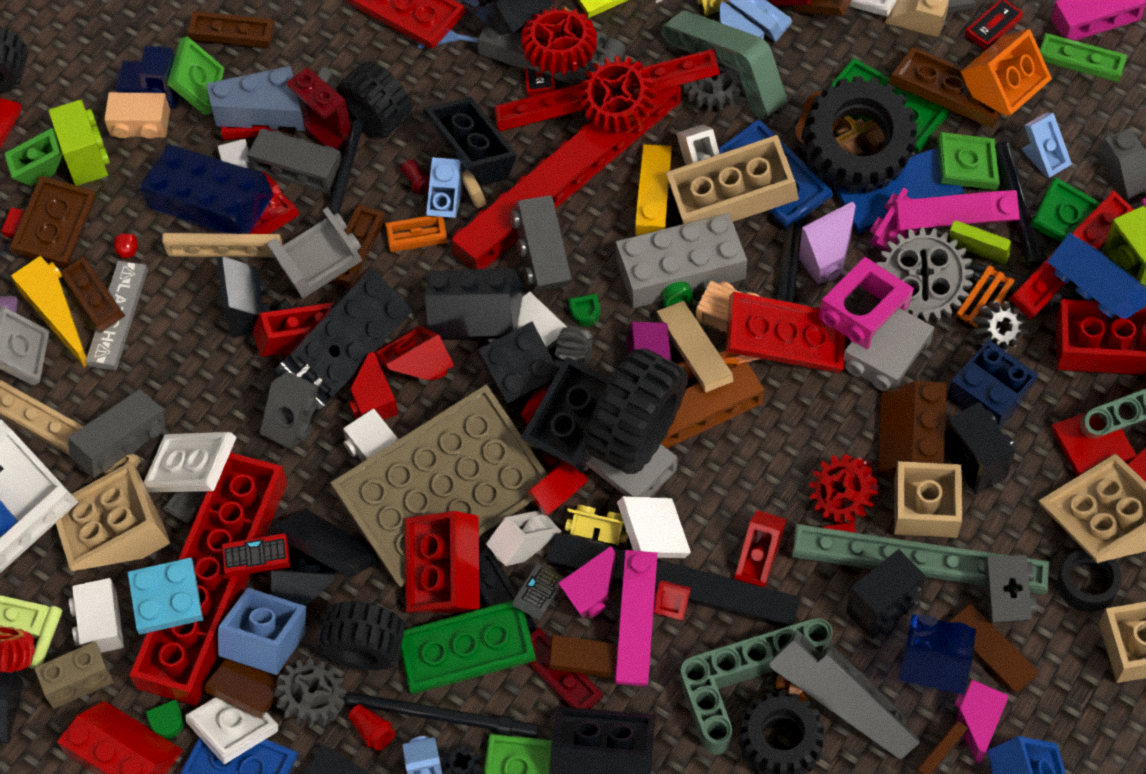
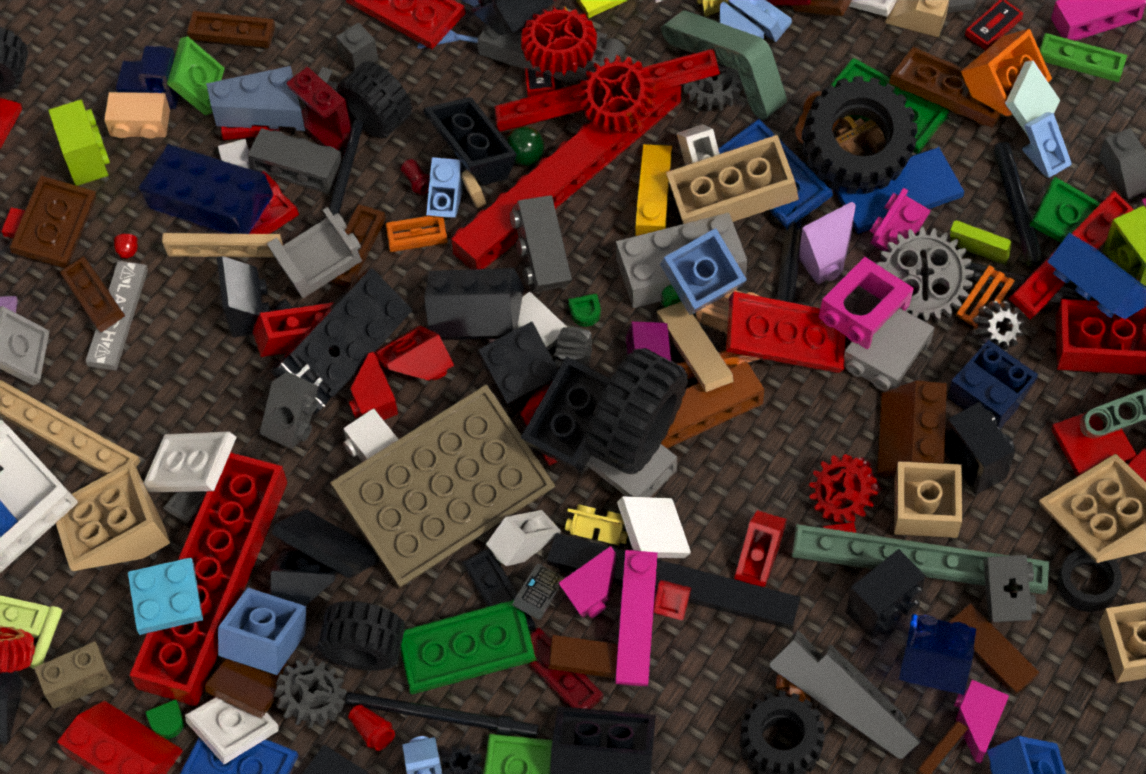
(35, 158): bright green slope -> none
(43, 291): yellow slope -> none
(97, 615): white brick -> none
(116, 433): dark grey brick -> none
(256, 555): tile -> none
(356, 46): none -> dark grey brick
(442, 563): red slope -> none
(527, 145): none -> dark green piece
(556, 488): red slope -> none
(703, 271): none -> medium blue brick
(744, 669): sand green beam -> none
(967, 161): bright green tile -> none
(971, 209): dark pink slope -> none
(1031, 95): none -> light aqua tile

